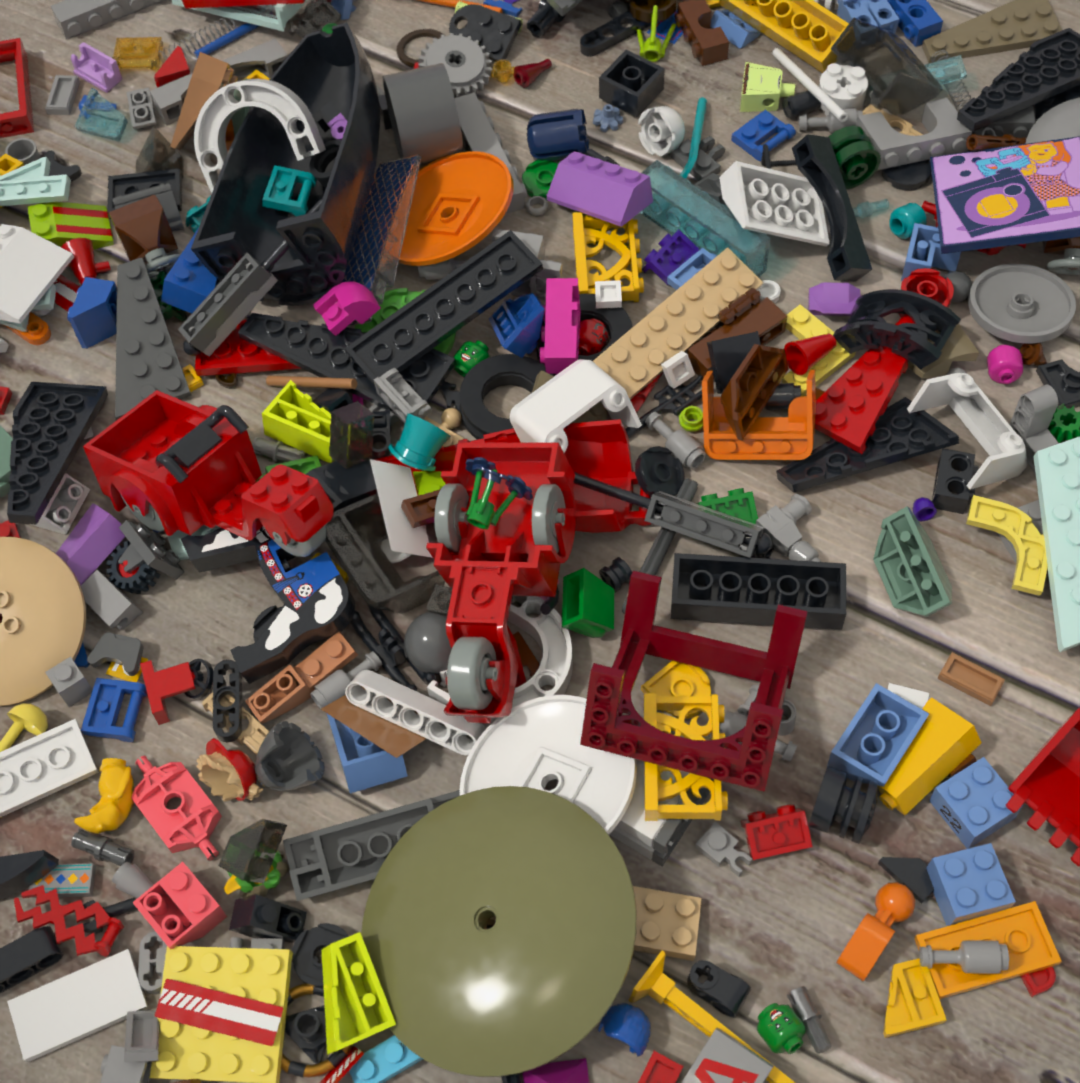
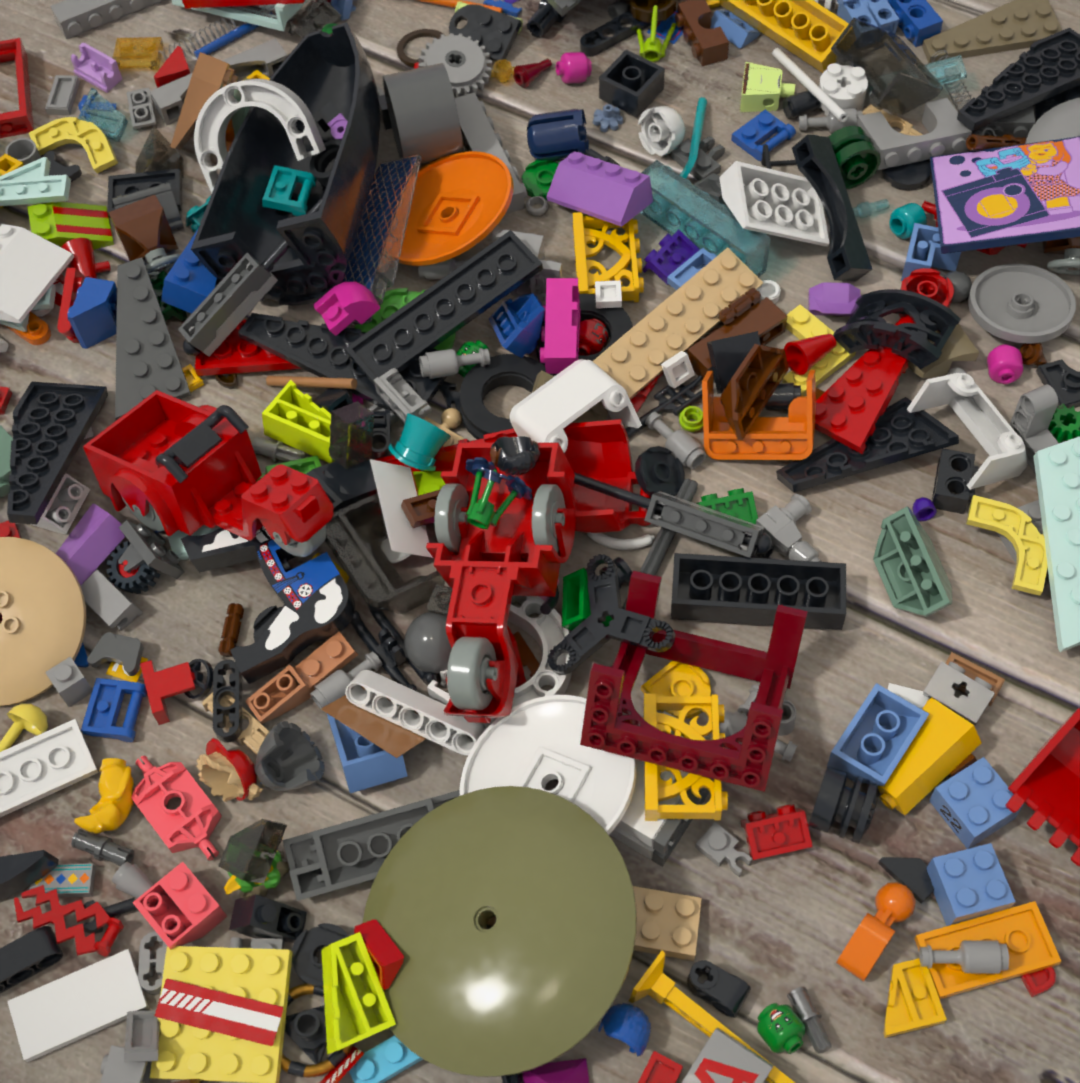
(72, 282): none -> red plate
(77, 132): none -> light yellow plate
(231, 629): none -> reddish brown axle
(382, 951): none -> red slope
(447, 362): none -> light grey piece
(515, 454): none -> black hair
(573, 67): none -> dark pink head
(593, 634): none -> black piece
(621, 544): none -> white piece
(969, 707): none -> light grey brick

